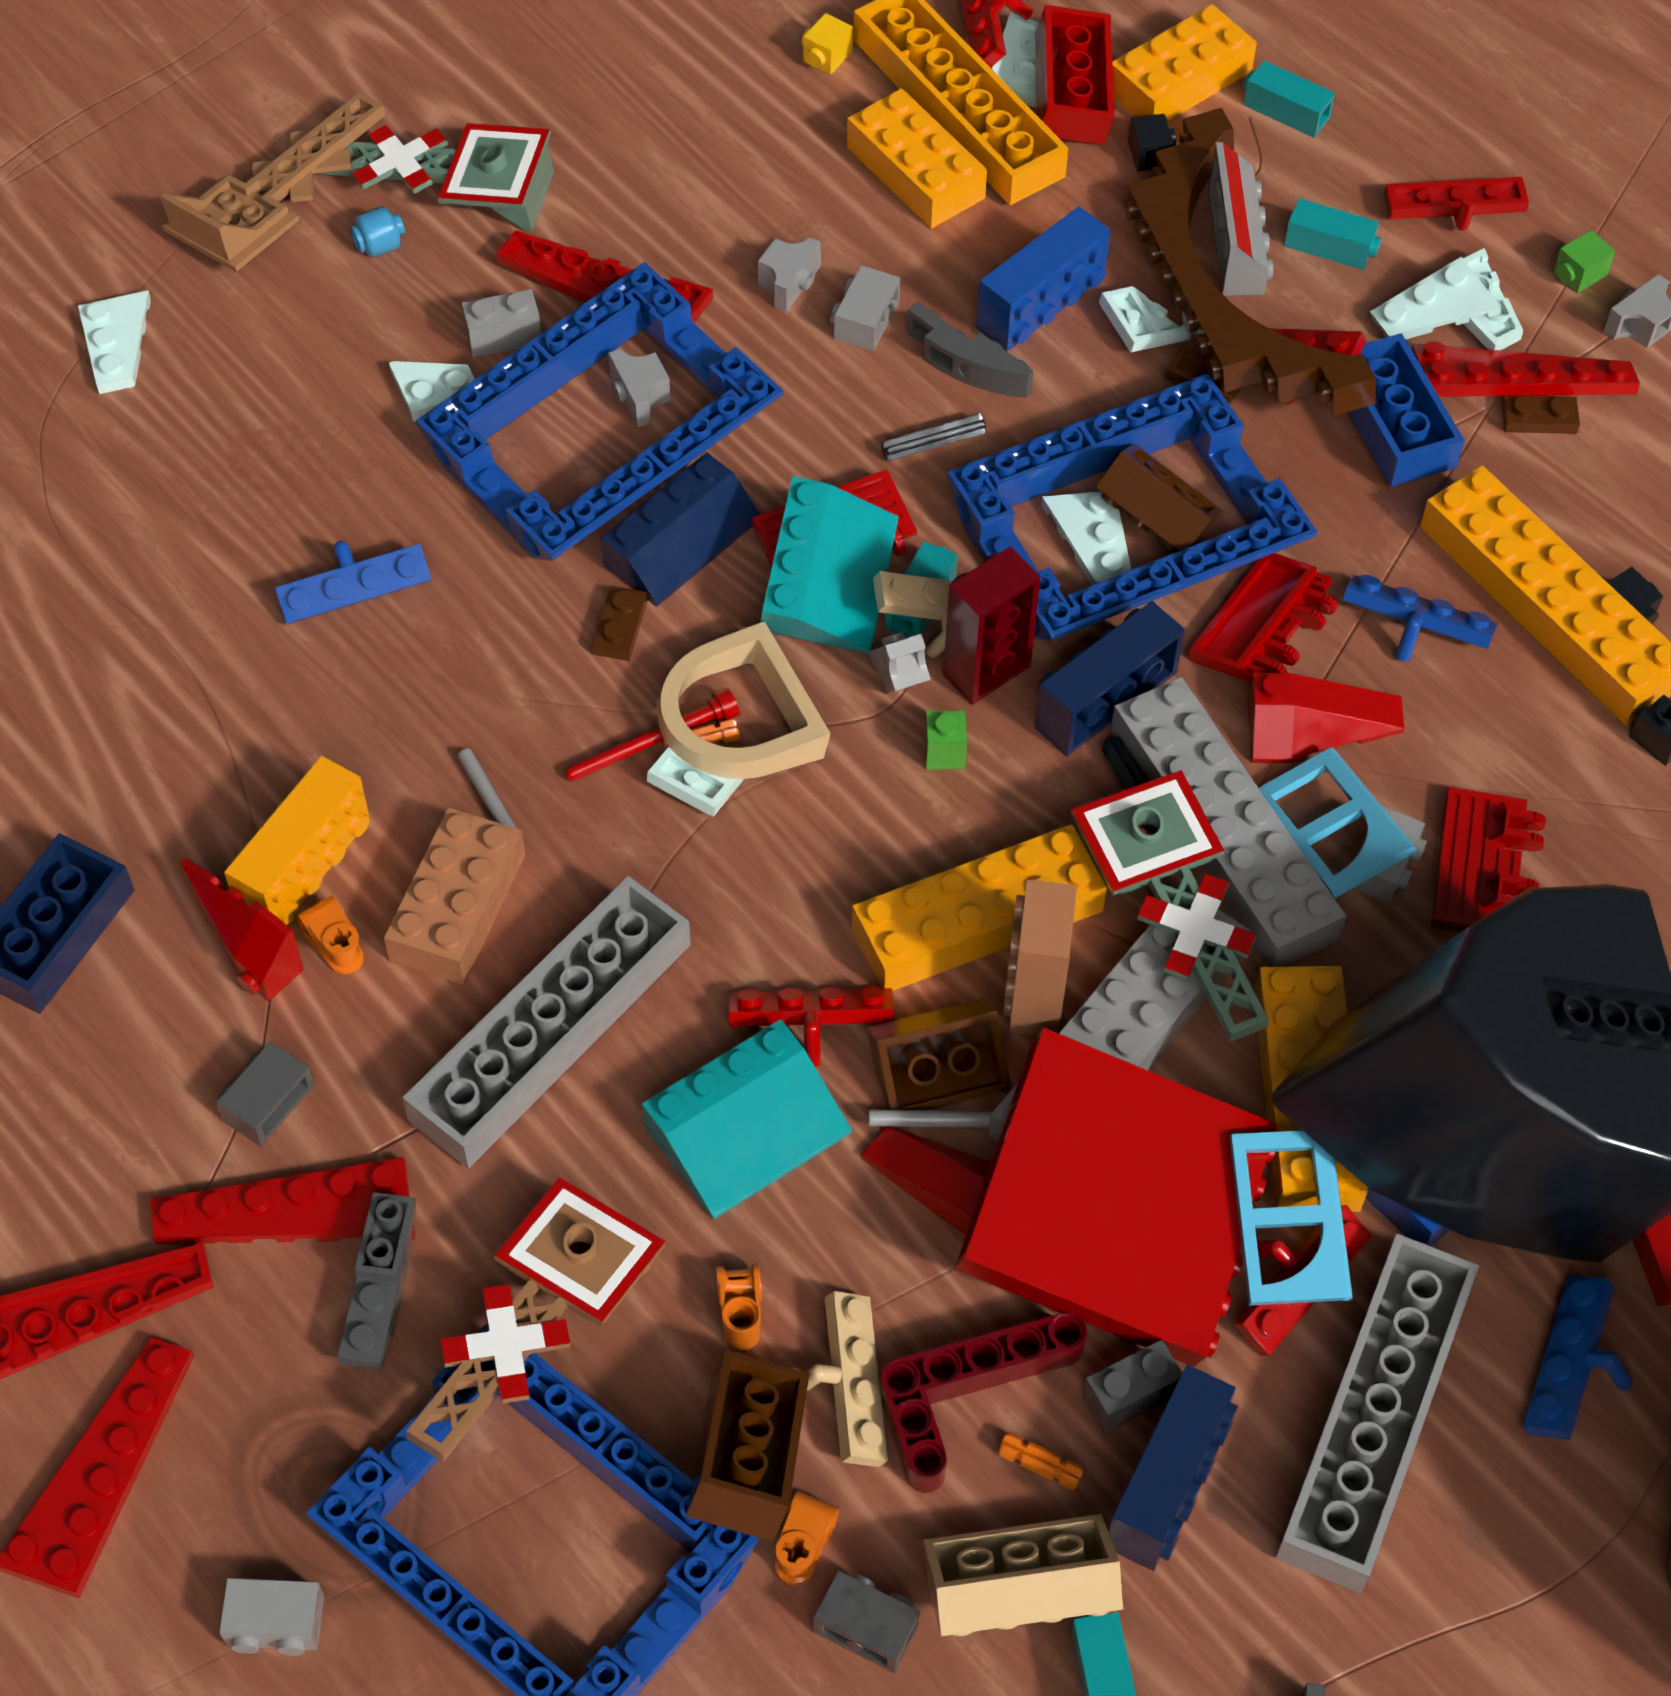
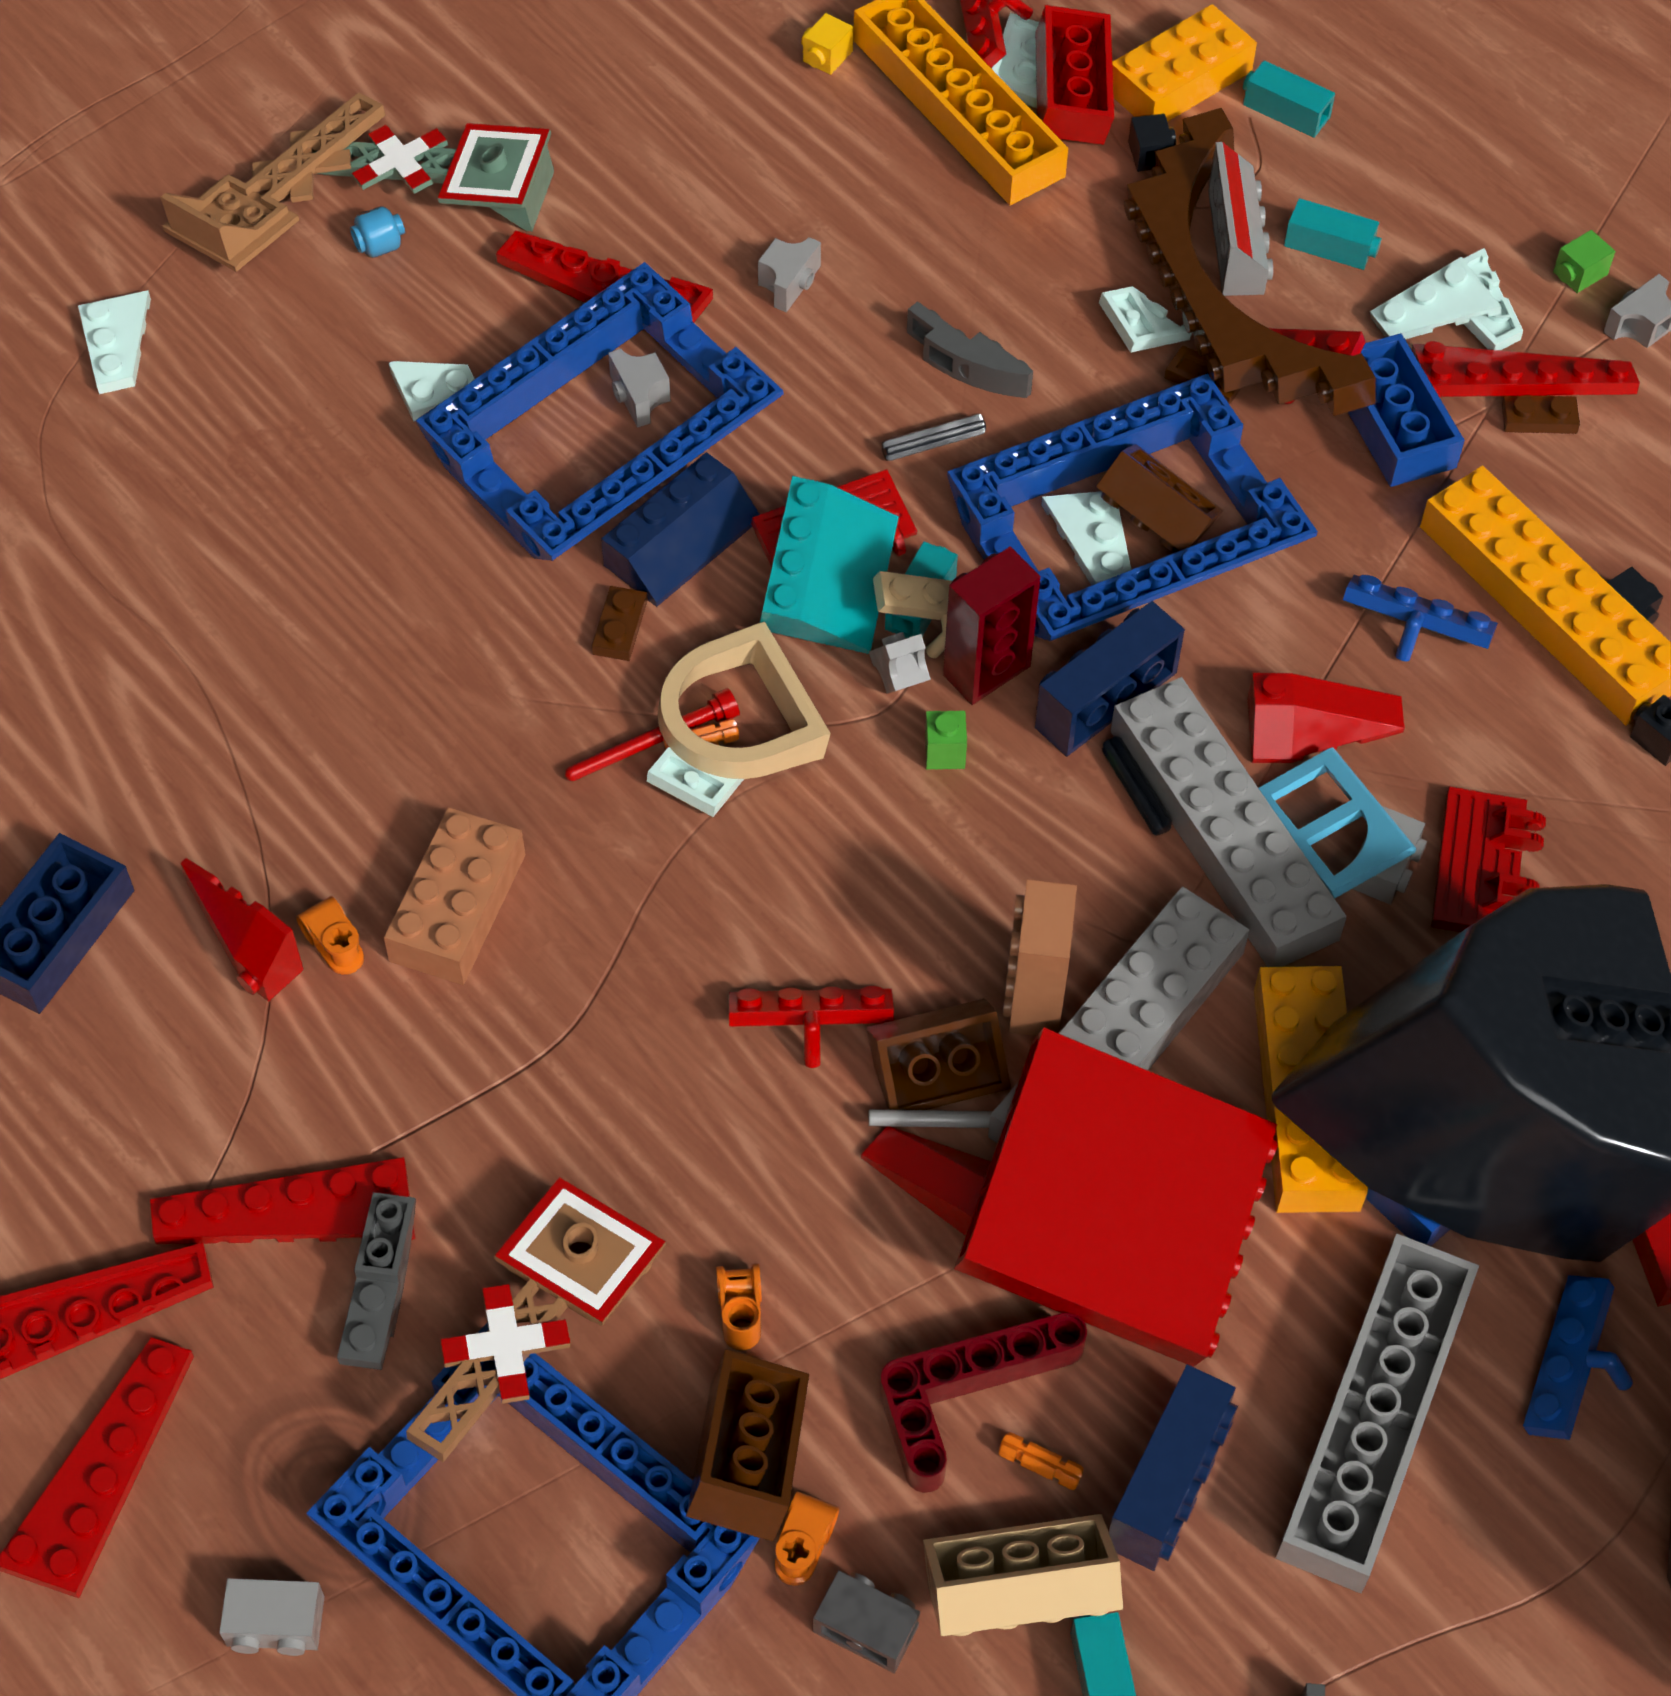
(264, 1093): dark grey brick -> none
(301, 840): light orange brick -> none
(352, 582): blue plate -> none
(484, 788): light grey bar -> none
(501, 322): light grey brick -> none
(547, 1022): light grey brick -> none
(745, 1119): teal slope -> none
(854, 1379): tan plate -> none
(866, 307): light grey brick -> none
(916, 158): light orange brick -> none
(968, 908): light orange brick -> none
(1043, 279): blue brick -> none
(1131, 1386): dark grey brick -> none
(1182, 843): piece -> none
(1262, 616): red hinge -> none
(1269, 1324): red plate -> none
(1328, 1272): medium azure window -> none
(1456, 199): red plate -> none

